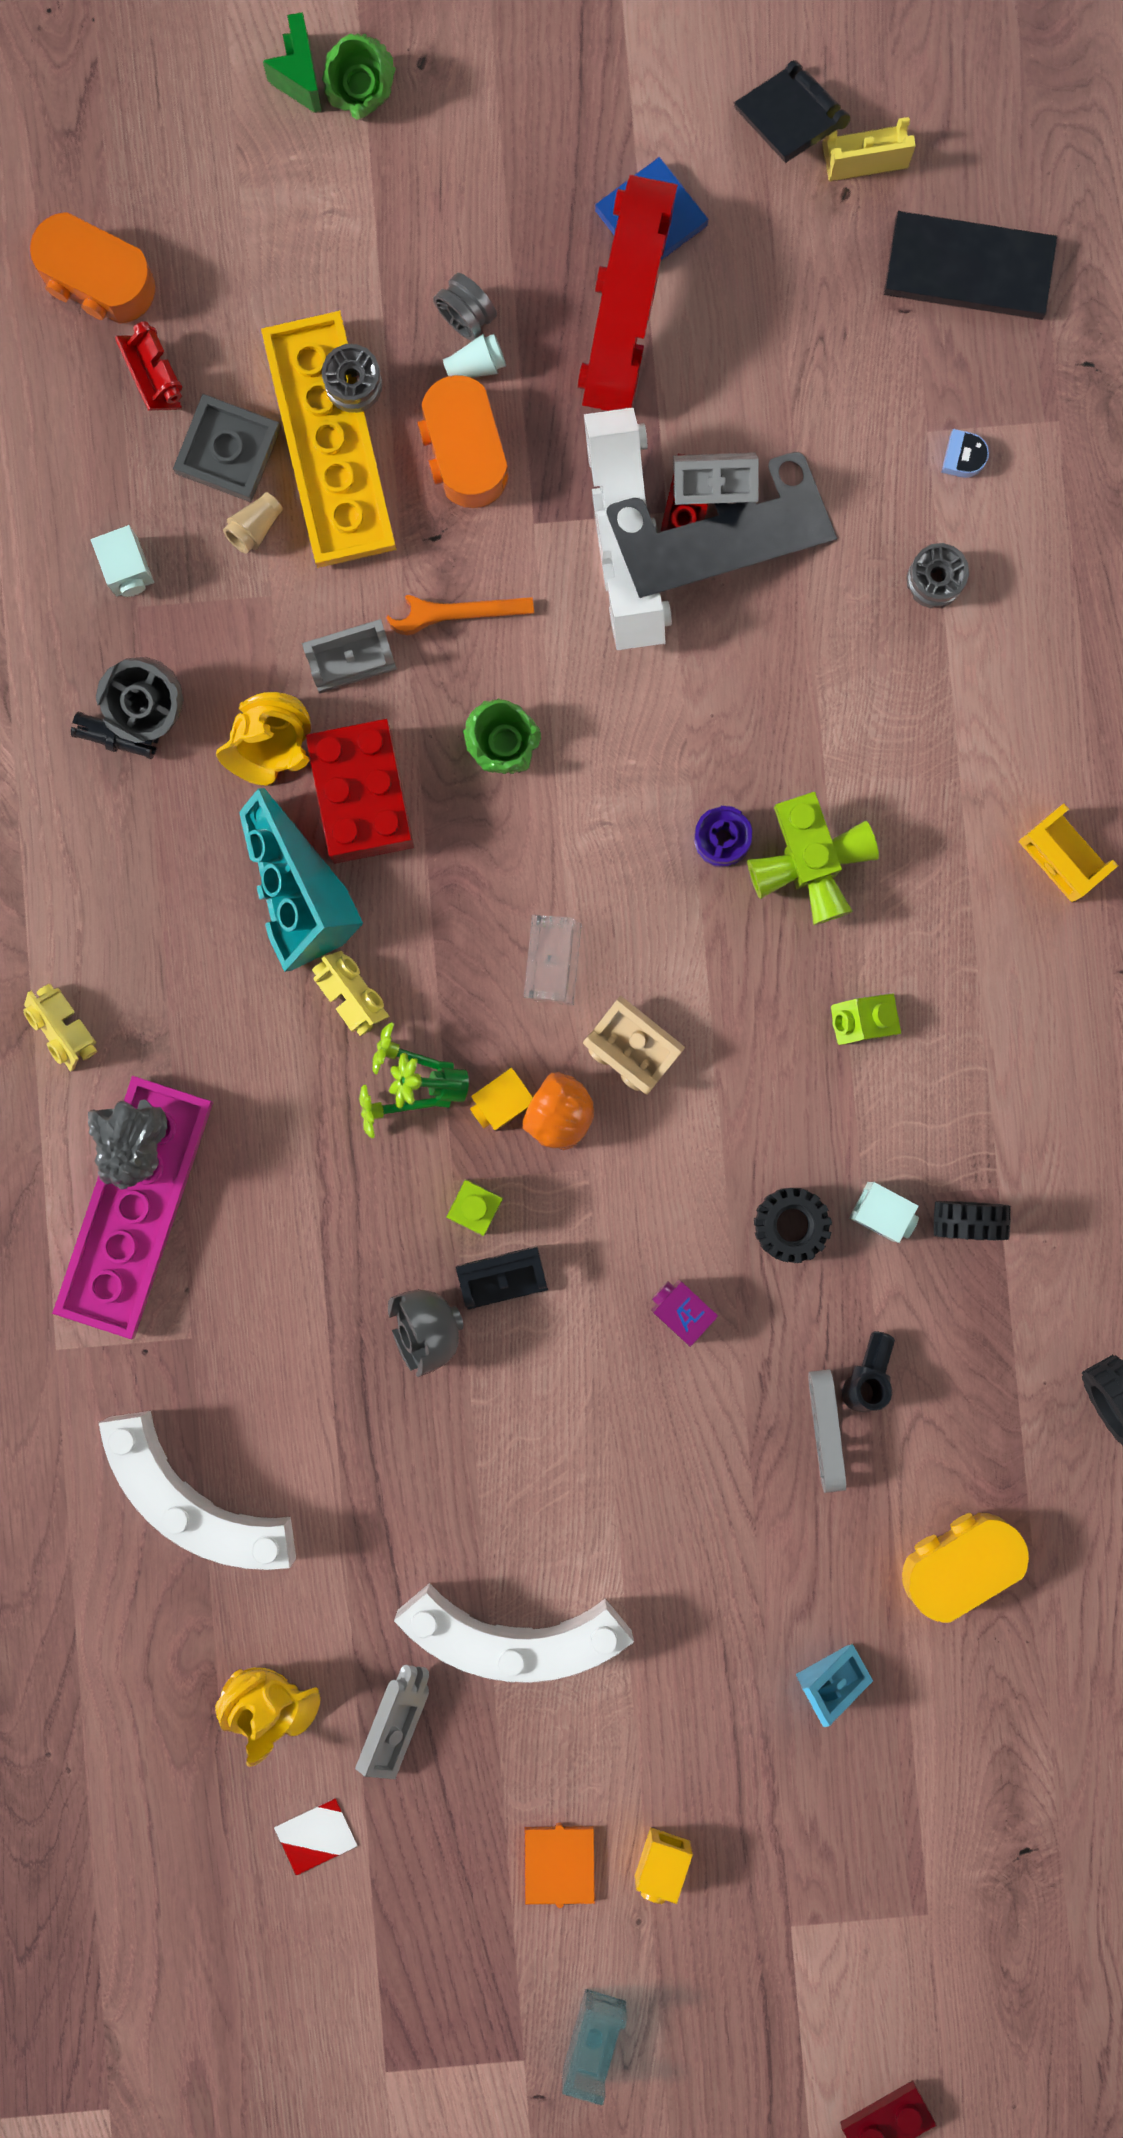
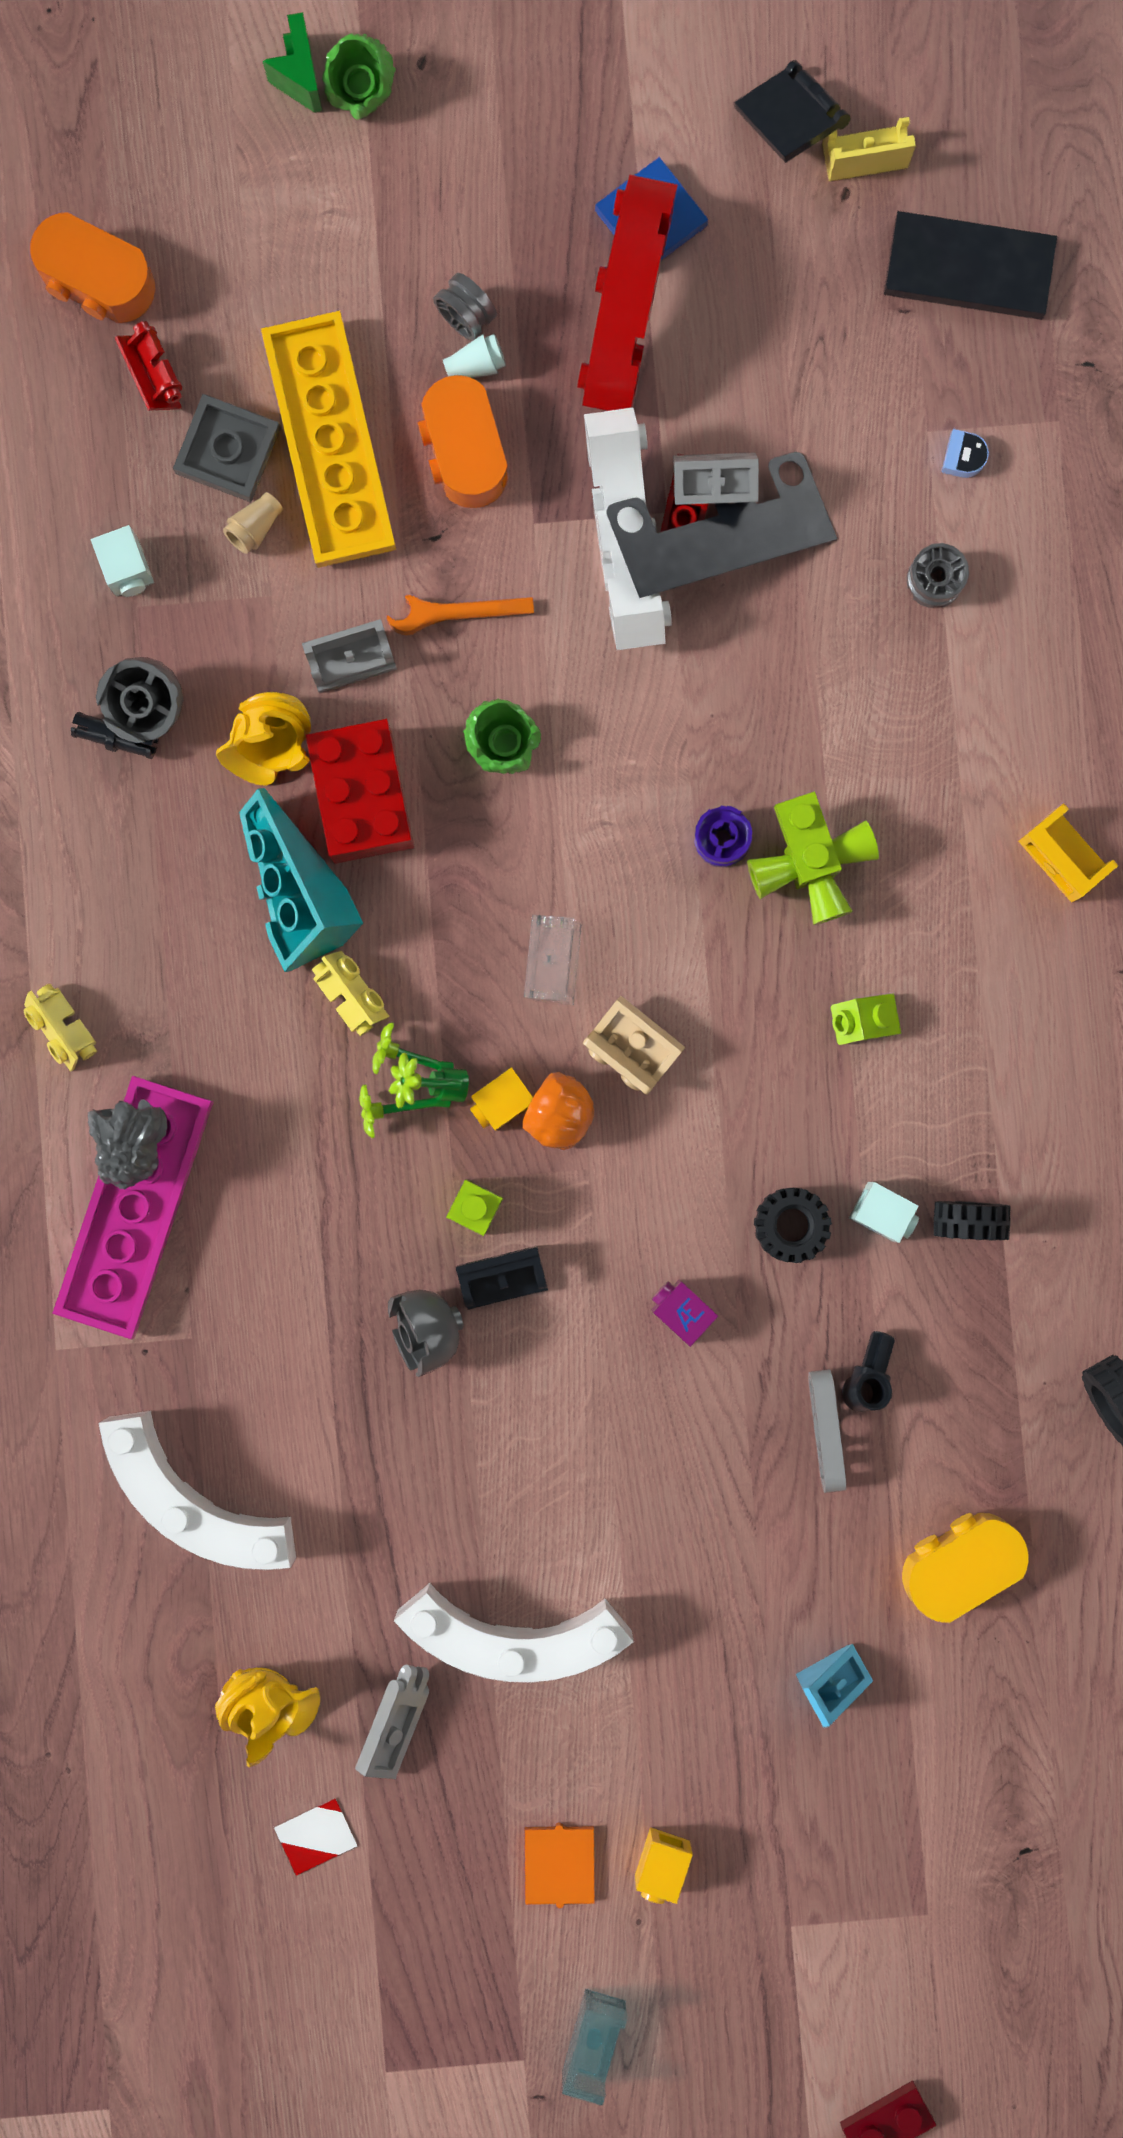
(359, 363): flat silver wheel -> none

